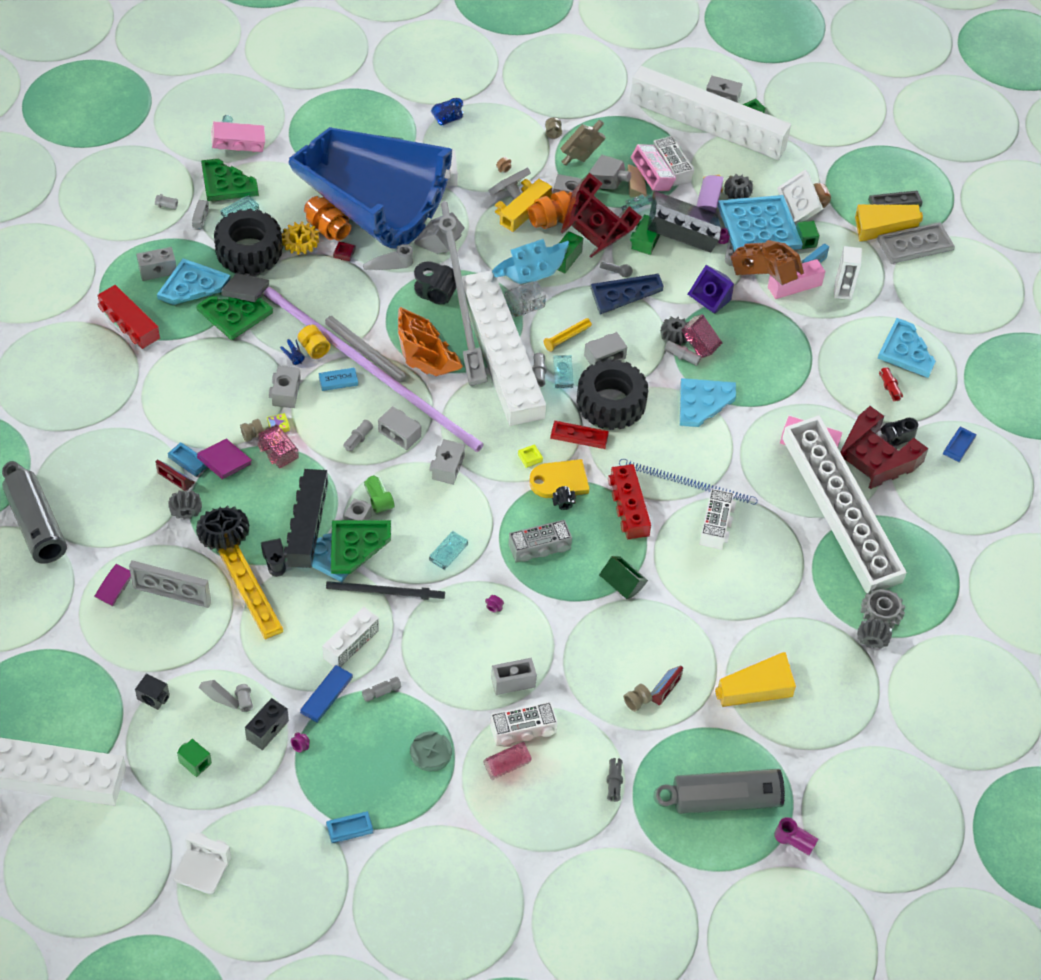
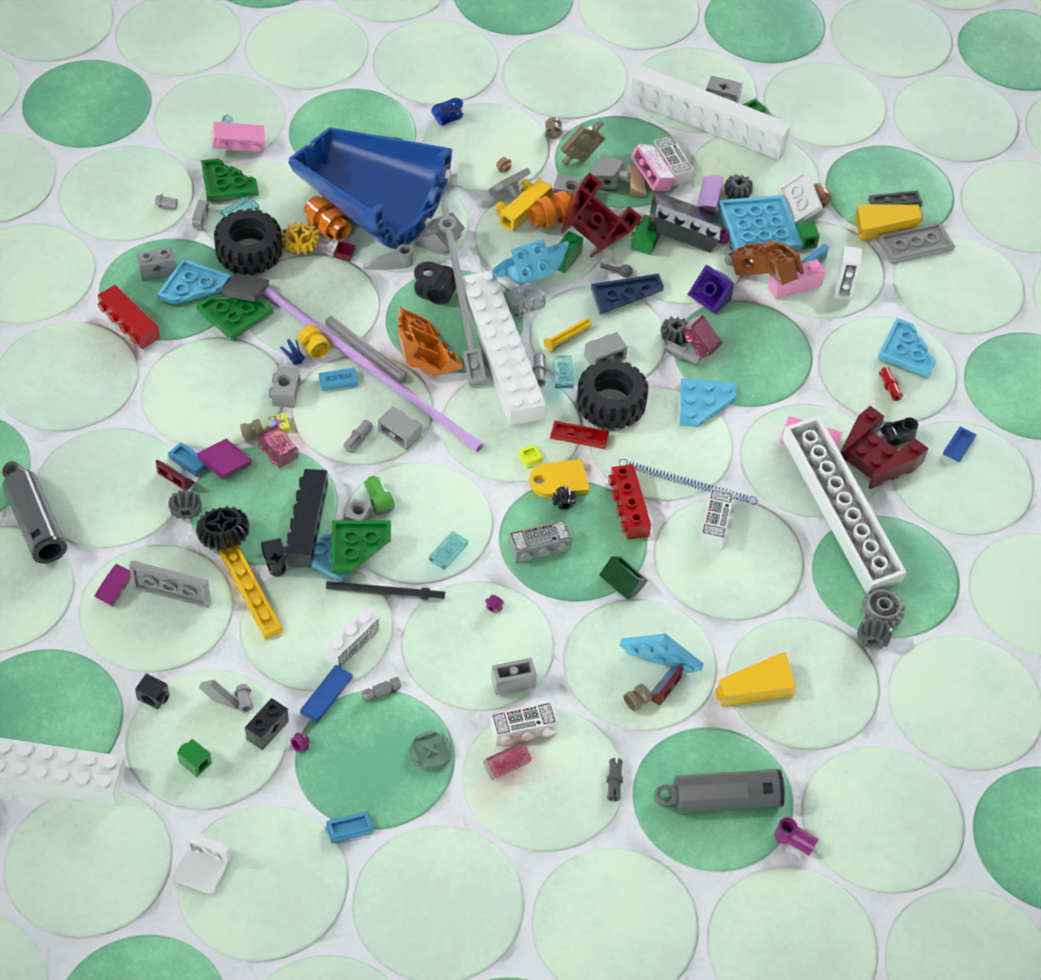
(448, 461): light grey brick -> none
(637, 202): clear light blue plate -> none
(661, 650): none -> medium azure plate

